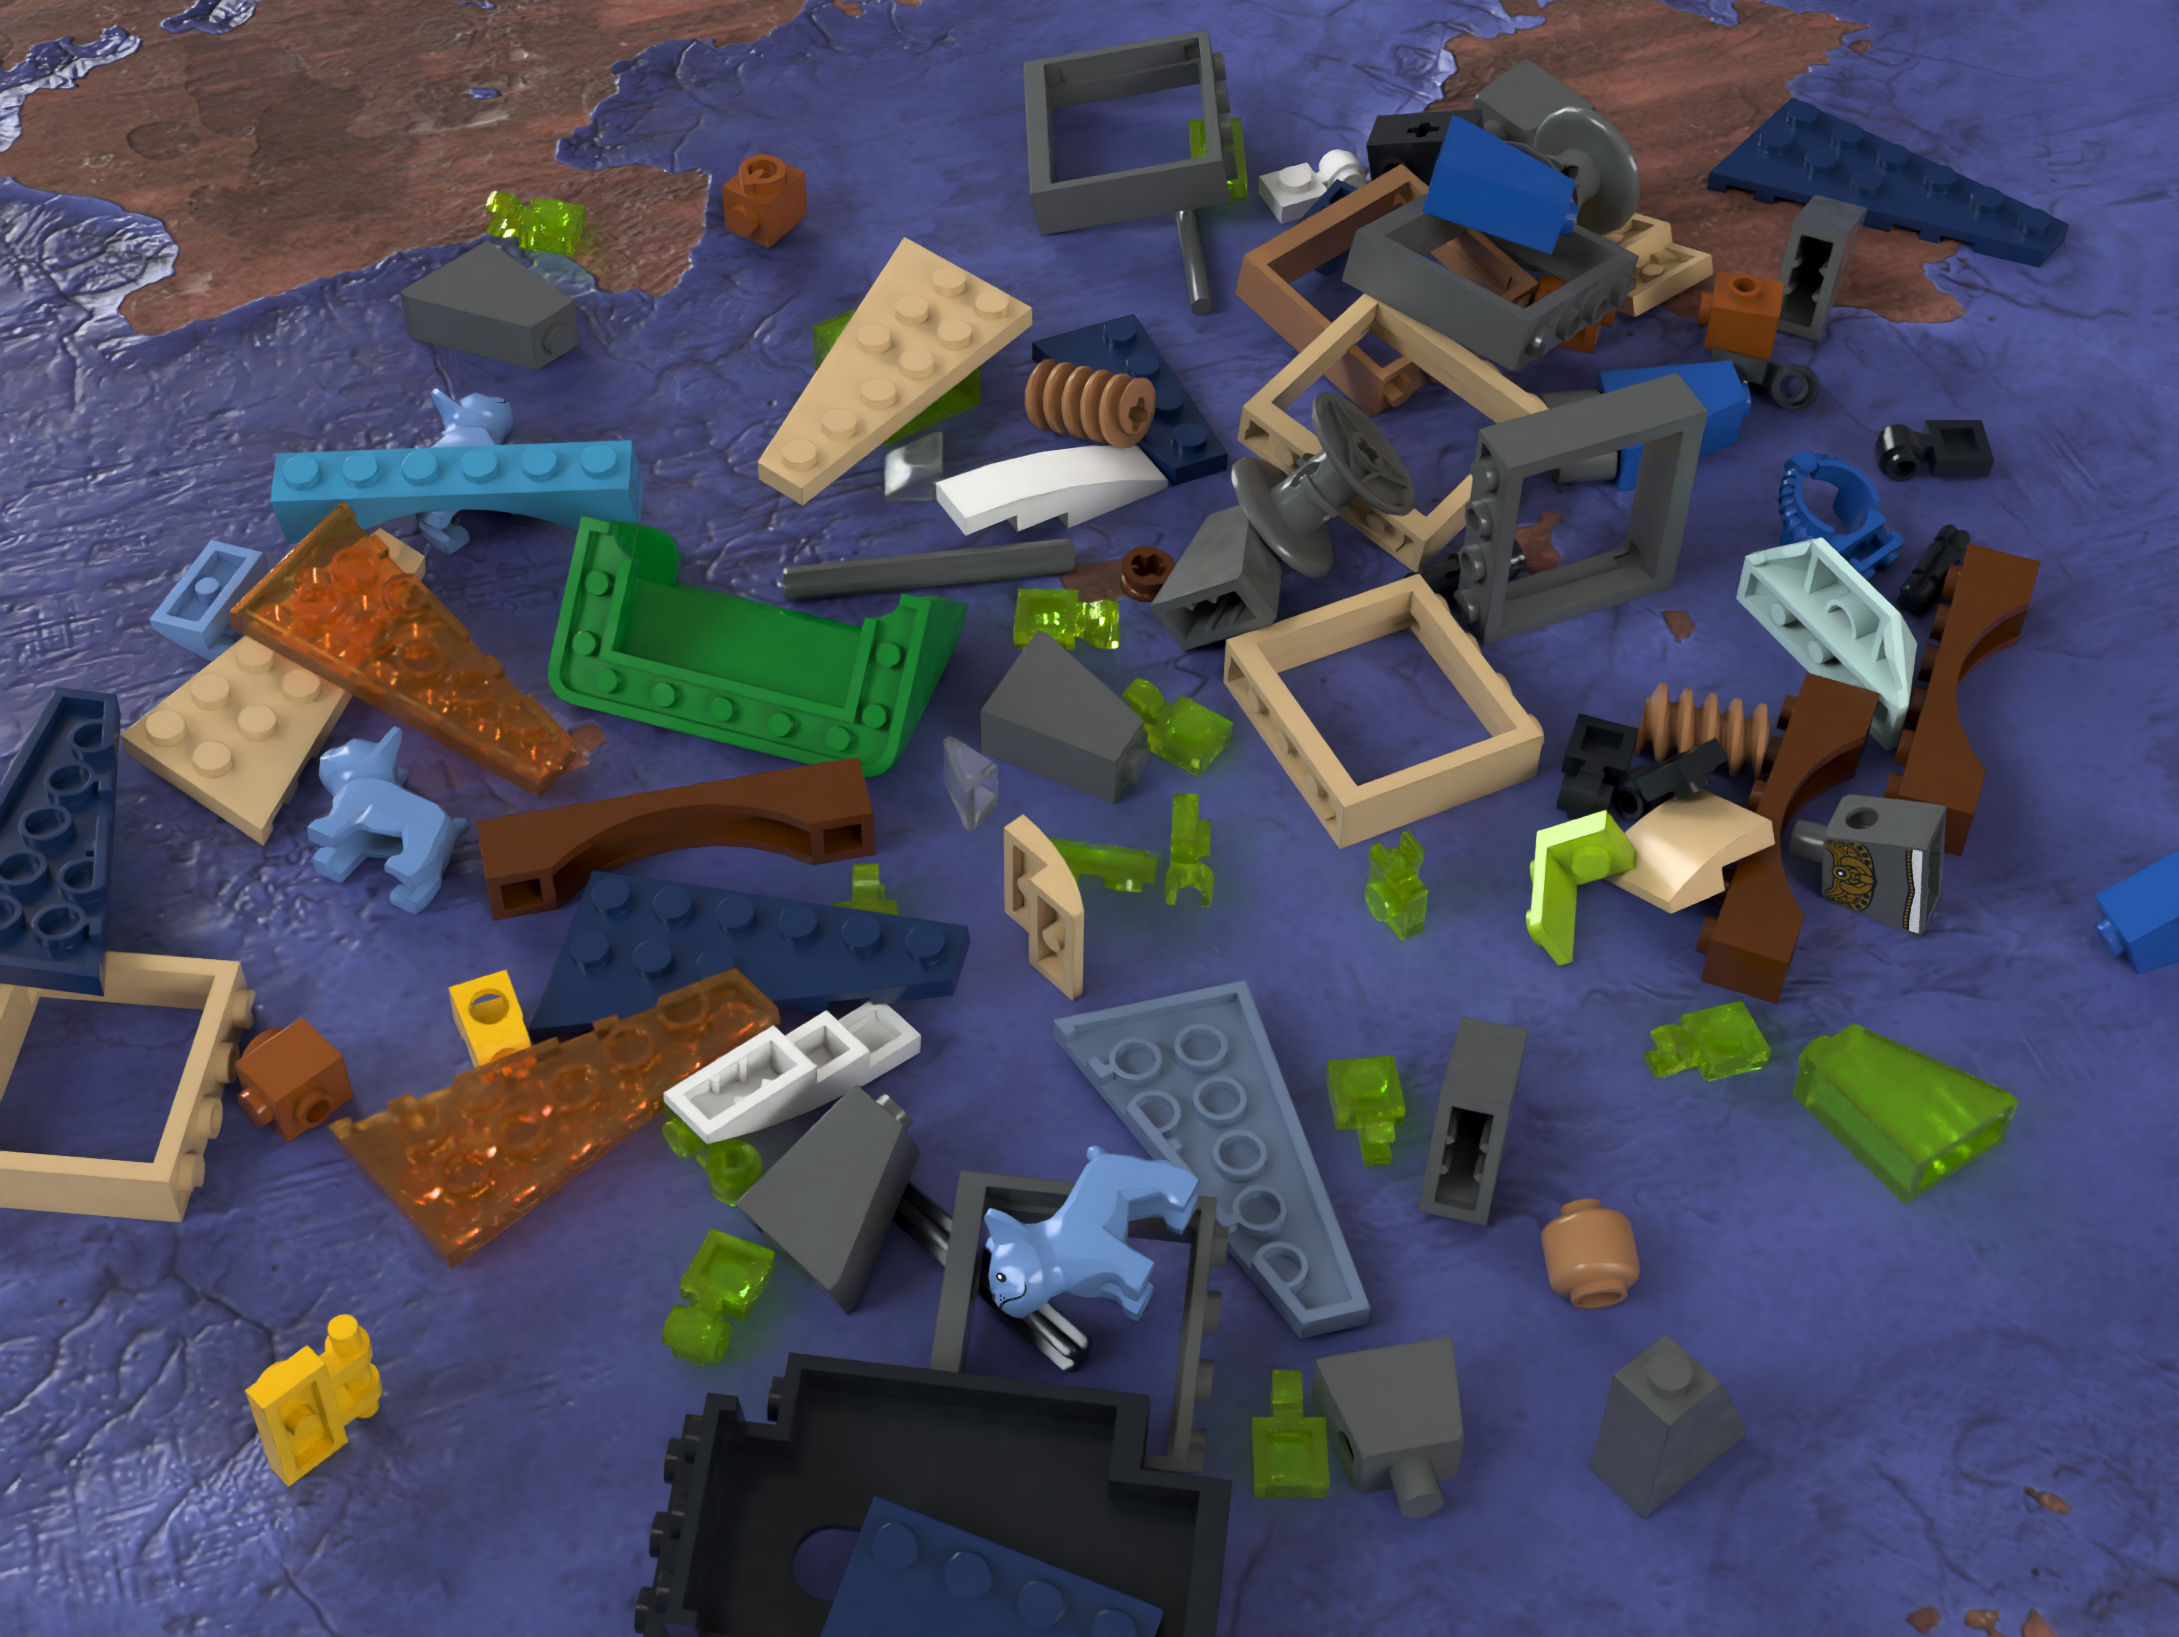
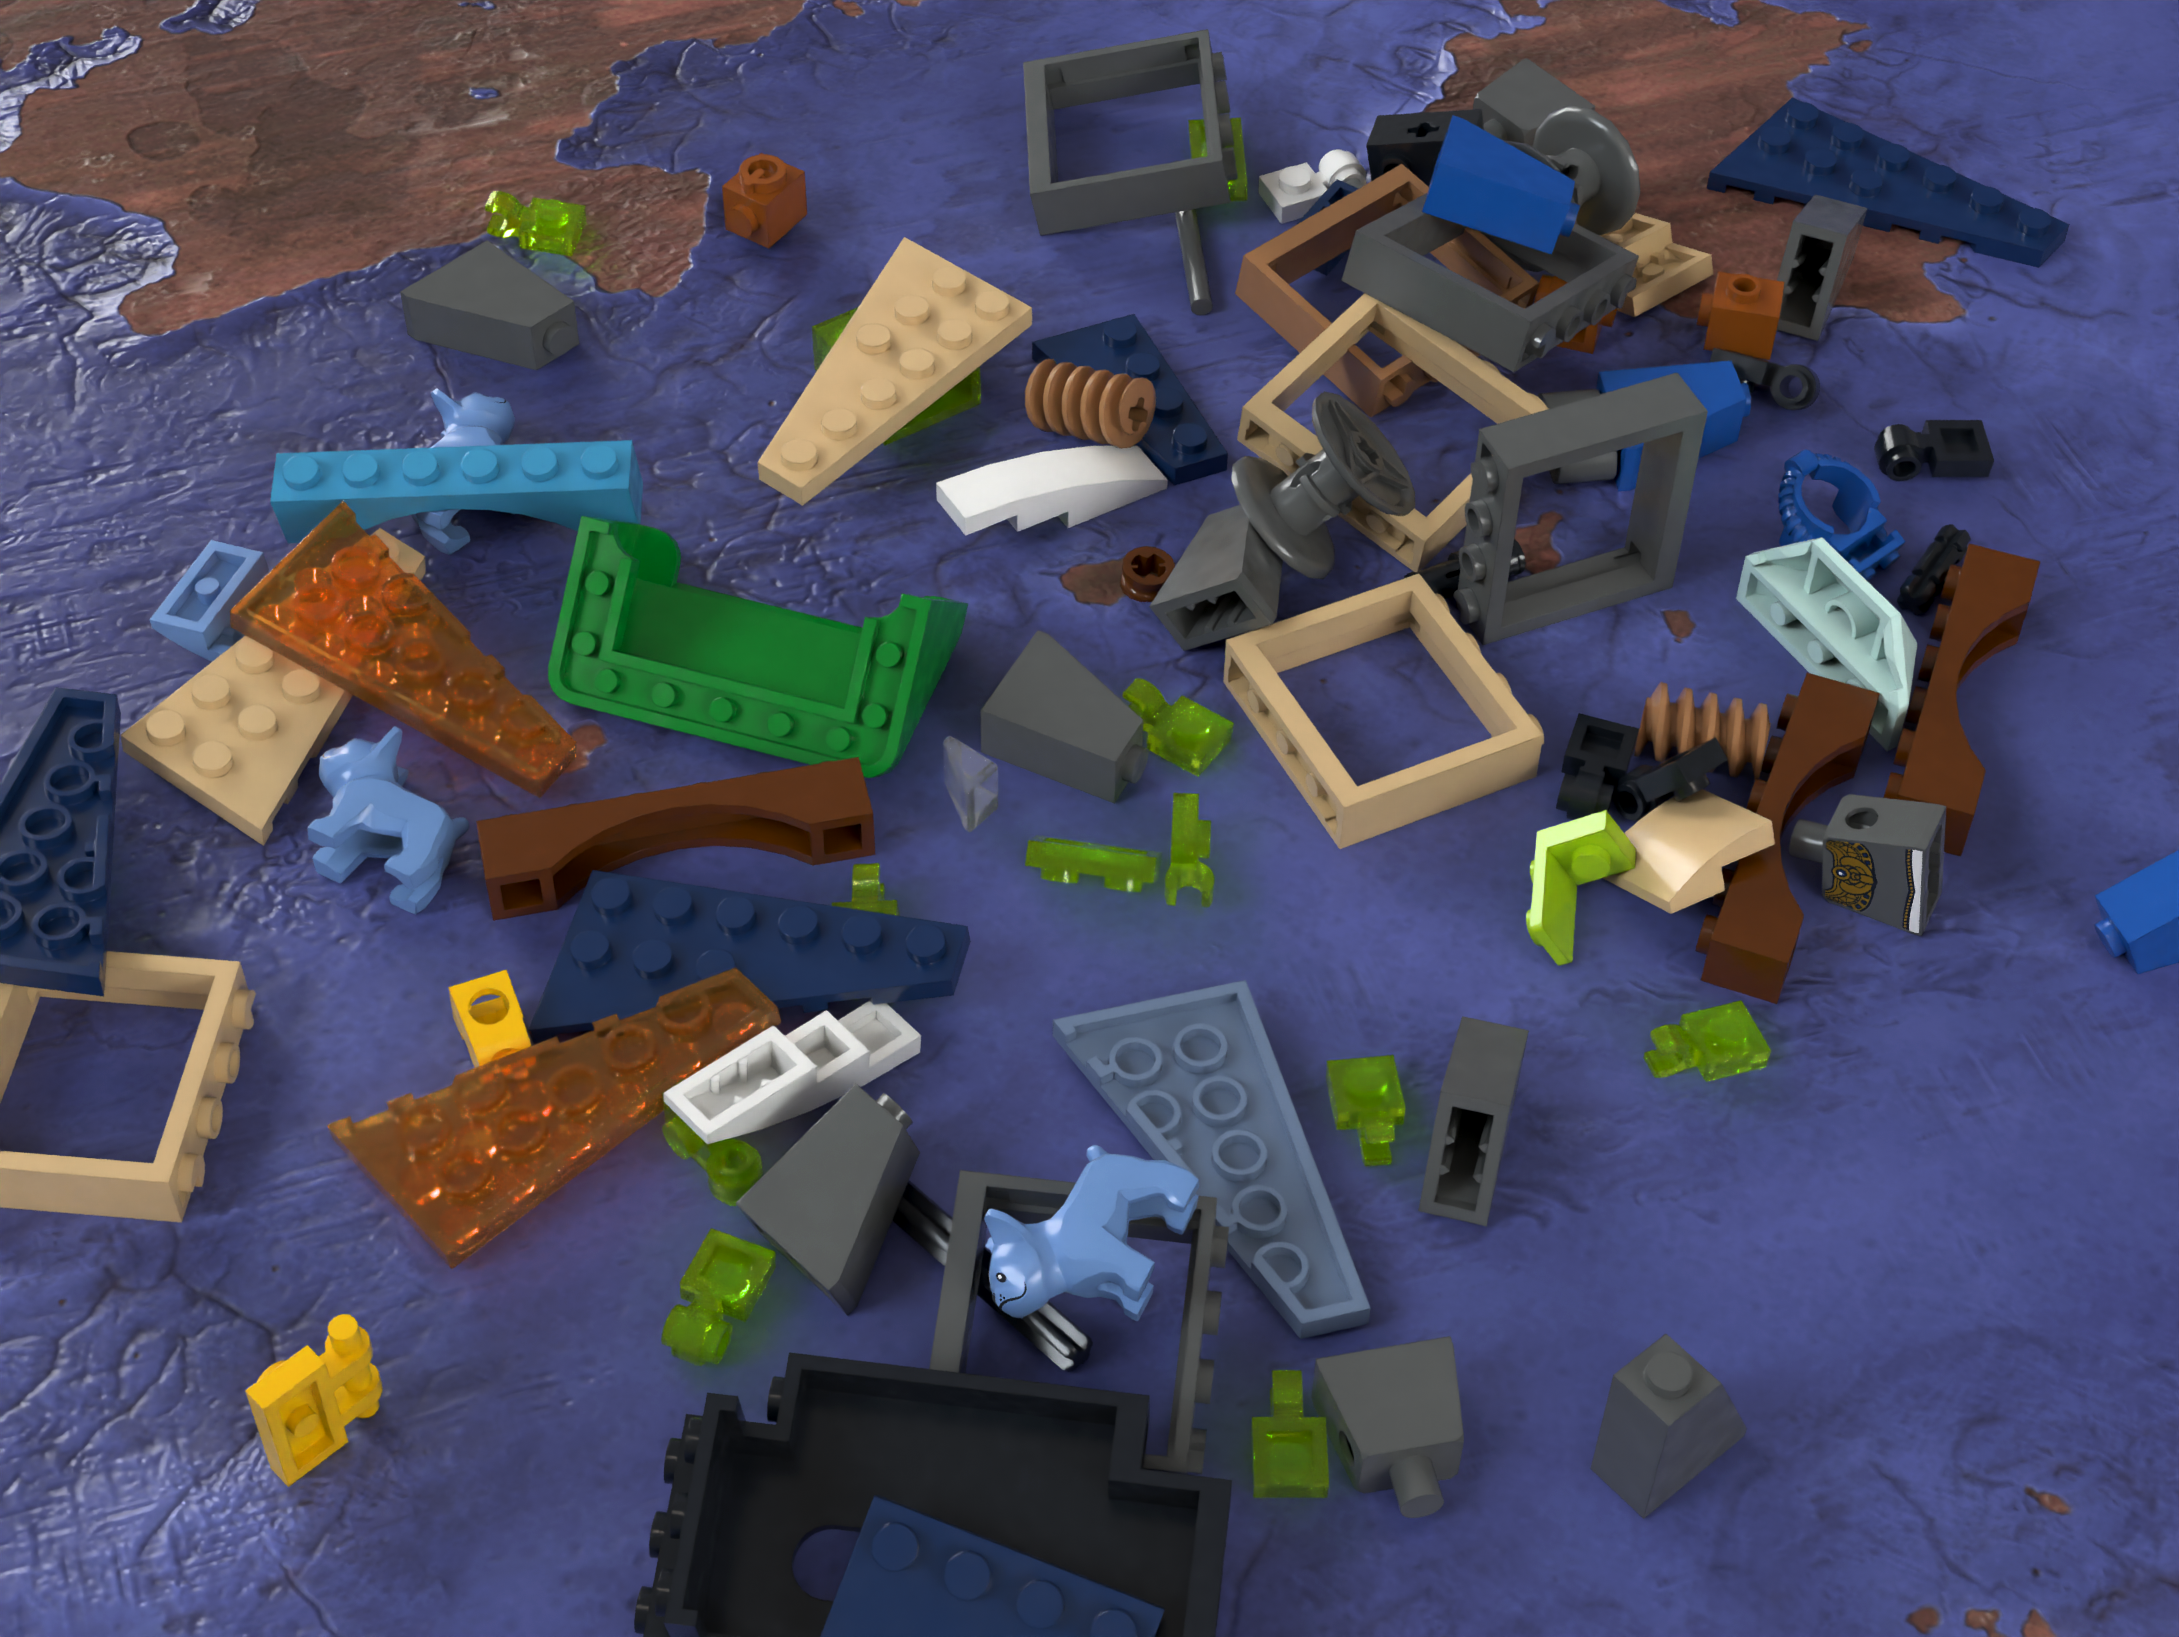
(291, 1079): dark orange brick -> none
(915, 469): clear slope -> none
(929, 569): dark grey axle -> none
(1046, 904): tan slope -> none
(1065, 618): clear neon green plate -> none
(1394, 887): clear neon green plate -> none
(1590, 1254): medium nougat head -> none
(1900, 1108): clear neon green slope -> none

